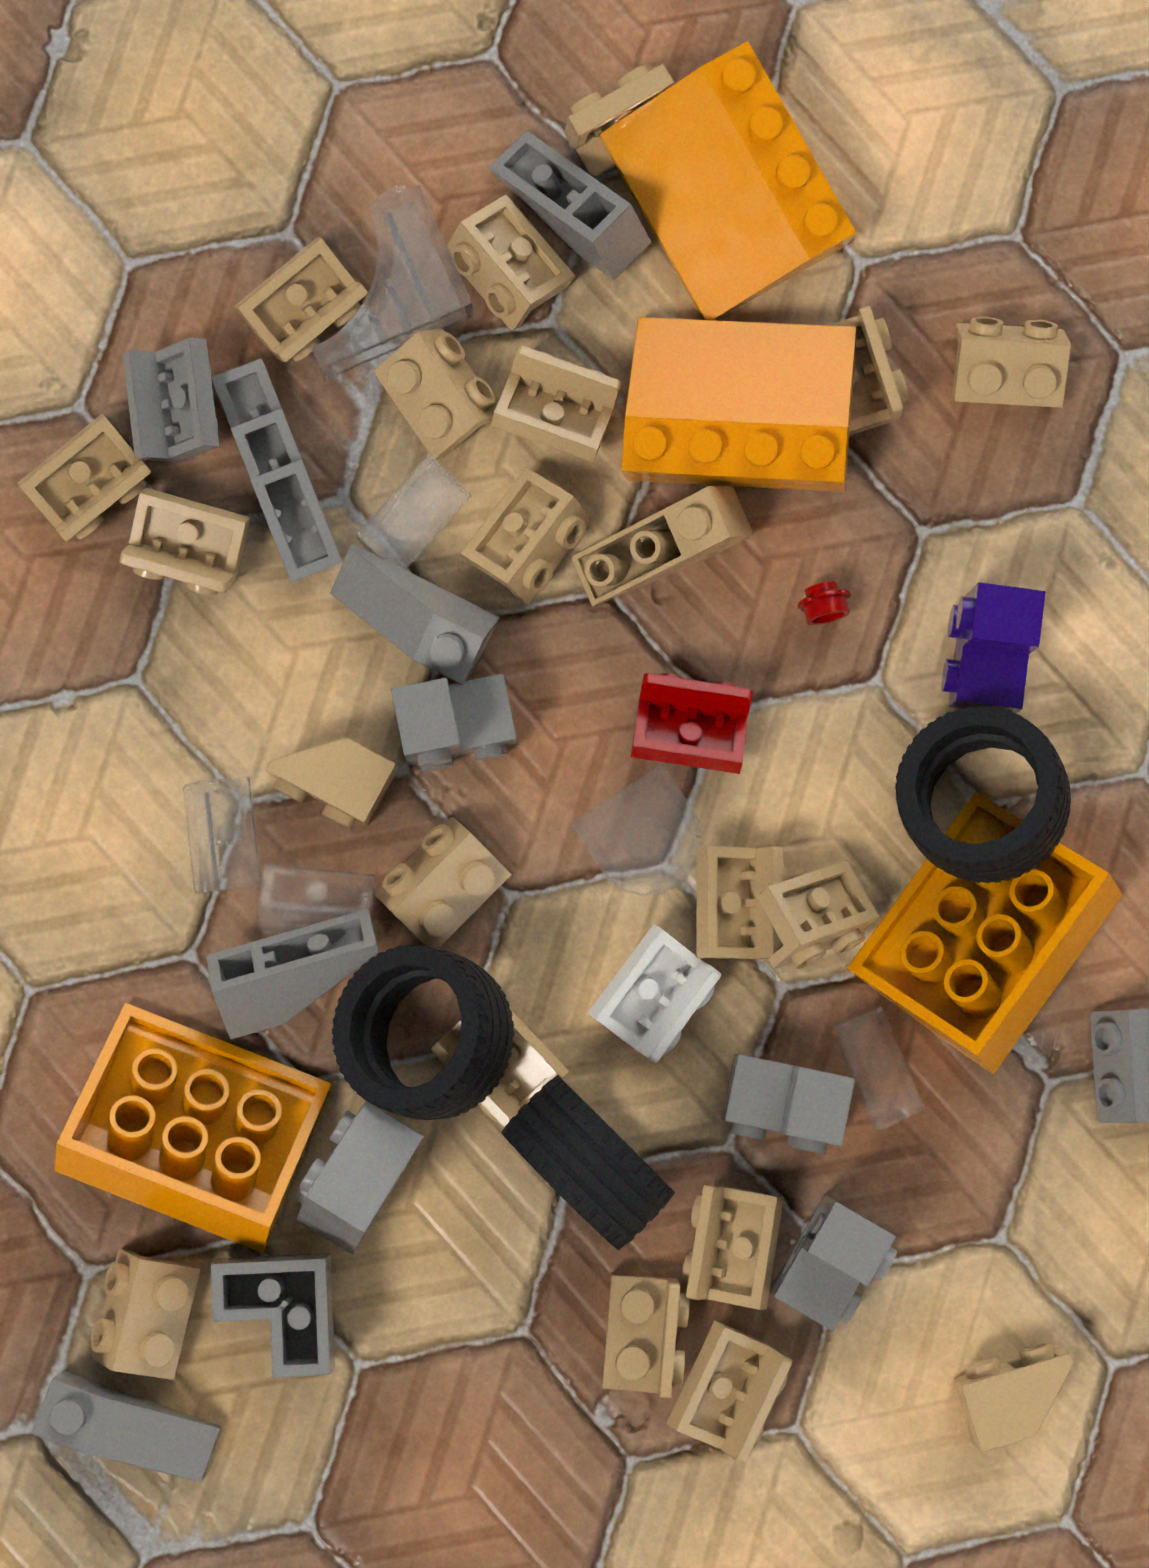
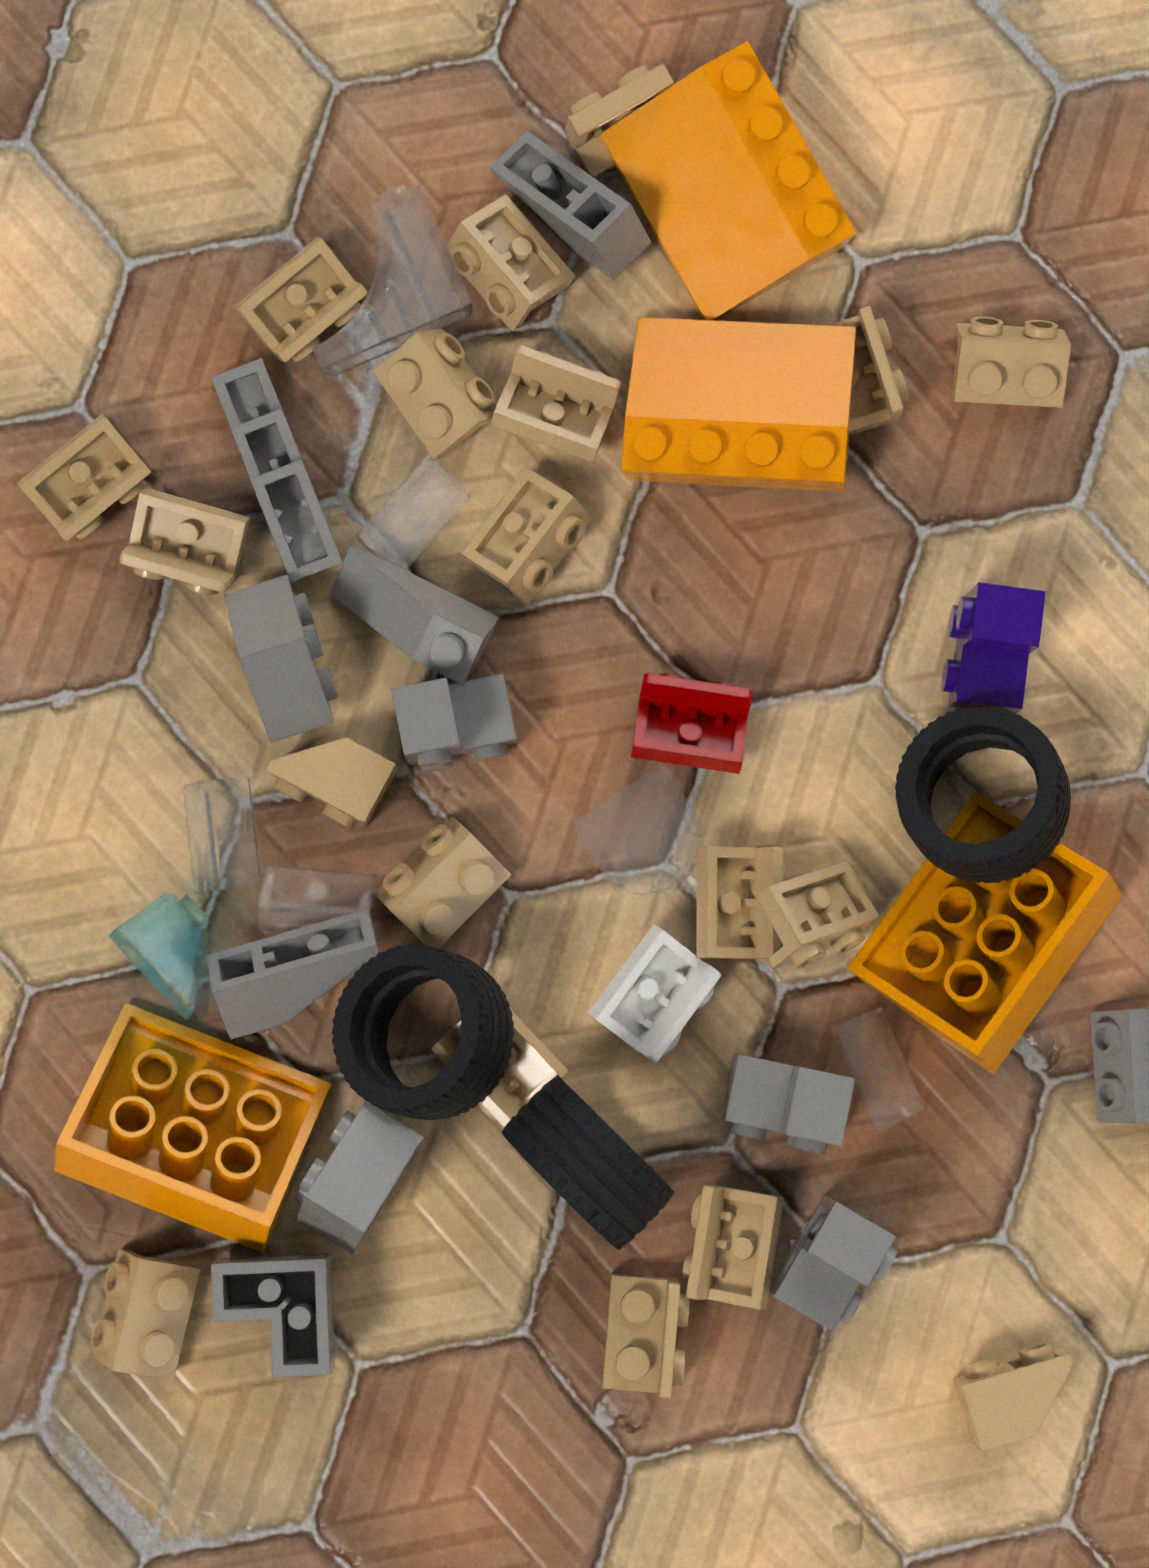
(124, 1427): light grey slope -> none
(171, 401): light grey bracket -> none
(171, 951): none -> clear light blue slope
(277, 655): none -> light grey brick
(663, 543): tan slope -> none
(730, 1391): tan bracket -> none
(824, 603): red plate -> none

